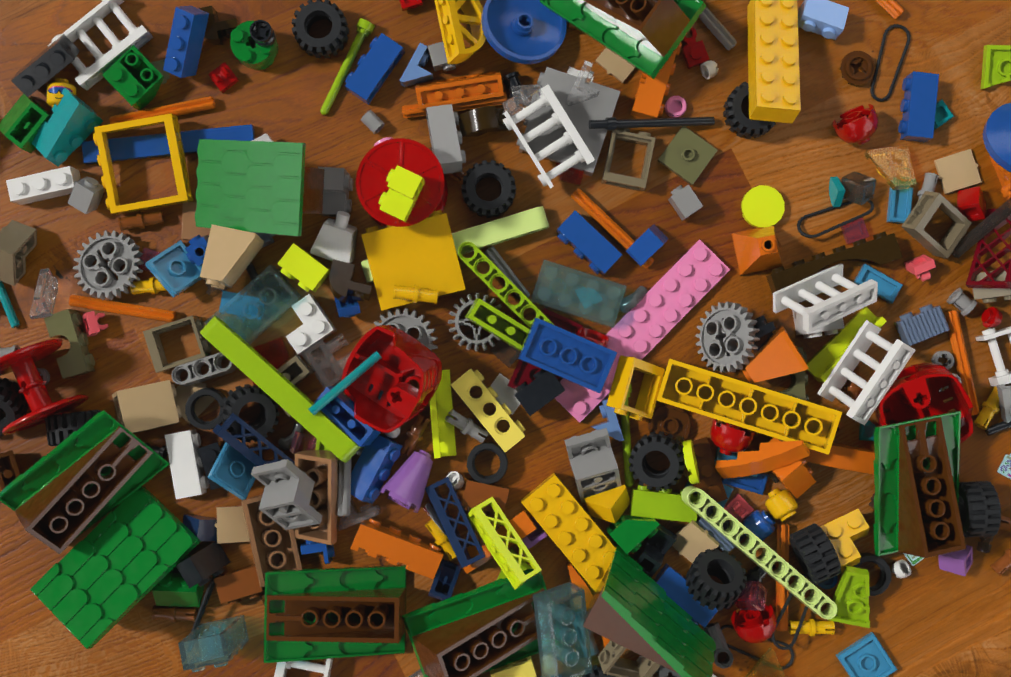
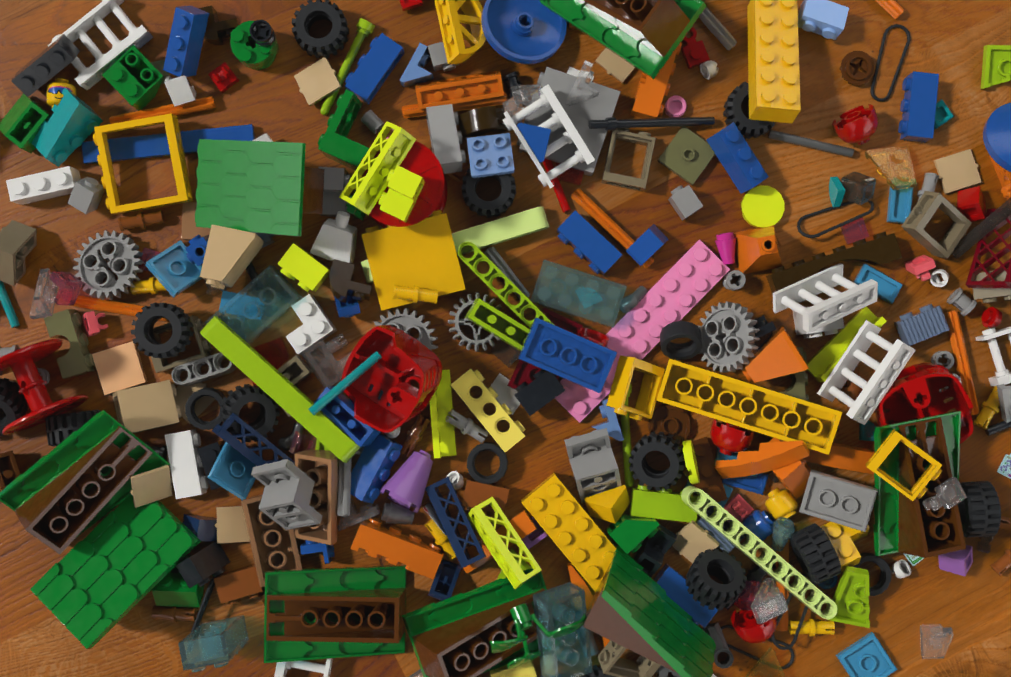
(68, 286): none -> clear pink panel
(119, 368): none -> light nougat tile
(146, 322): none -> black tyre
(151, 486): none -> tan piece
(180, 90): none -> white panel
(317, 81): none -> tan piece
(335, 143): none -> green bracket
(374, 183): none -> neon yellow fence
(396, 514): none -> flat silver cone
(490, 155): none -> medium blue bracket
(522, 620): none -> green plant
(537, 138): none -> blue slope
(557, 188): none -> red bar
(681, 330): none -> black tyre
(726, 246): none -> dark pink cone
(737, 158): none -> blue brick
(739, 284): none -> light grey bush
(768, 602): none -> clear slope
(782, 531): none -> clear light blue cone
(806, 142): none -> dark grey bar
(838, 500): none -> light grey tile
(884, 450): none -> yellow window
(935, 279): none -> white hinge
(935, 640): none -> clear slope
(948, 495): none -> clear plate

